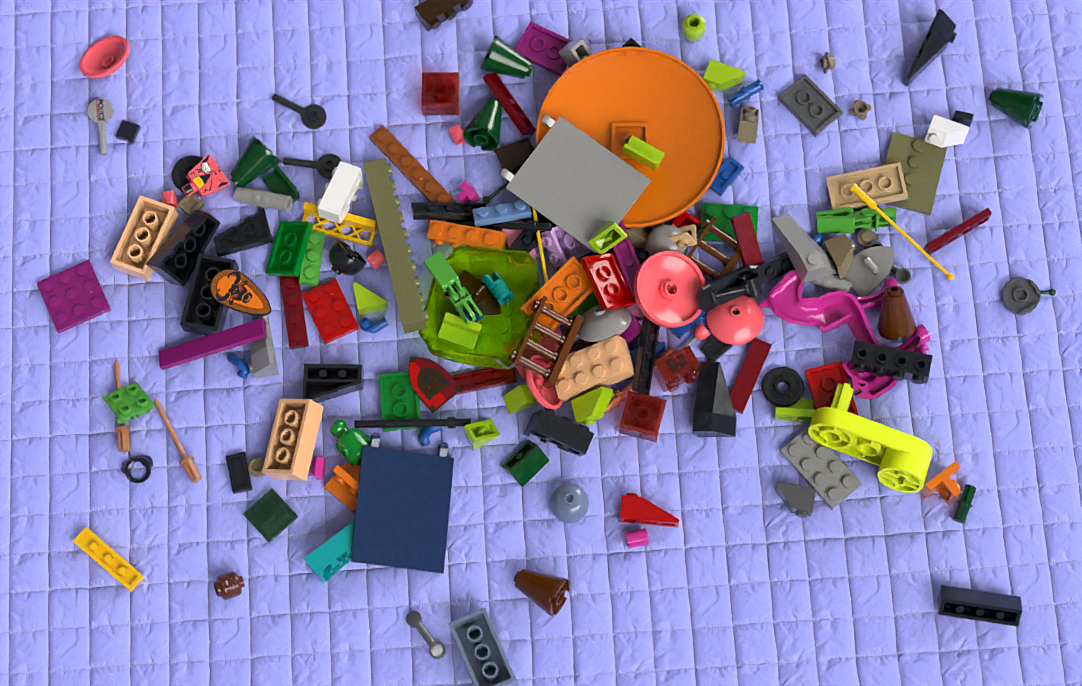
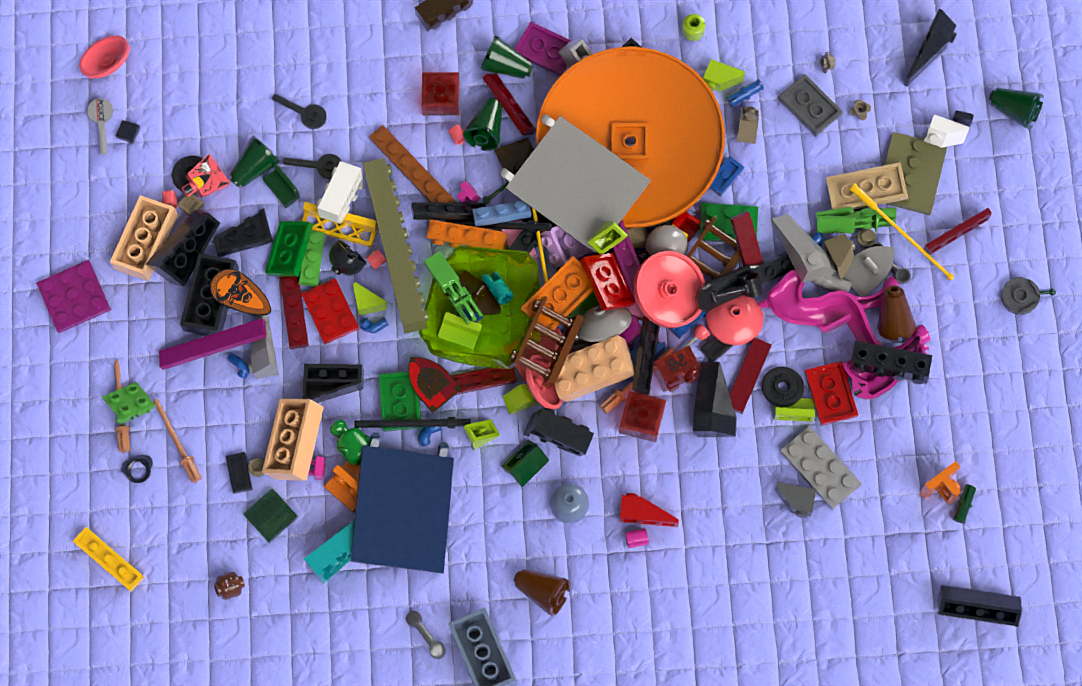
(263, 198): light grey axle -> none
(591, 405): lime slope -> none
(643, 153): lime panel -> none
(685, 239): tan bracket -> none
(901, 456): neon yellow beam -> none

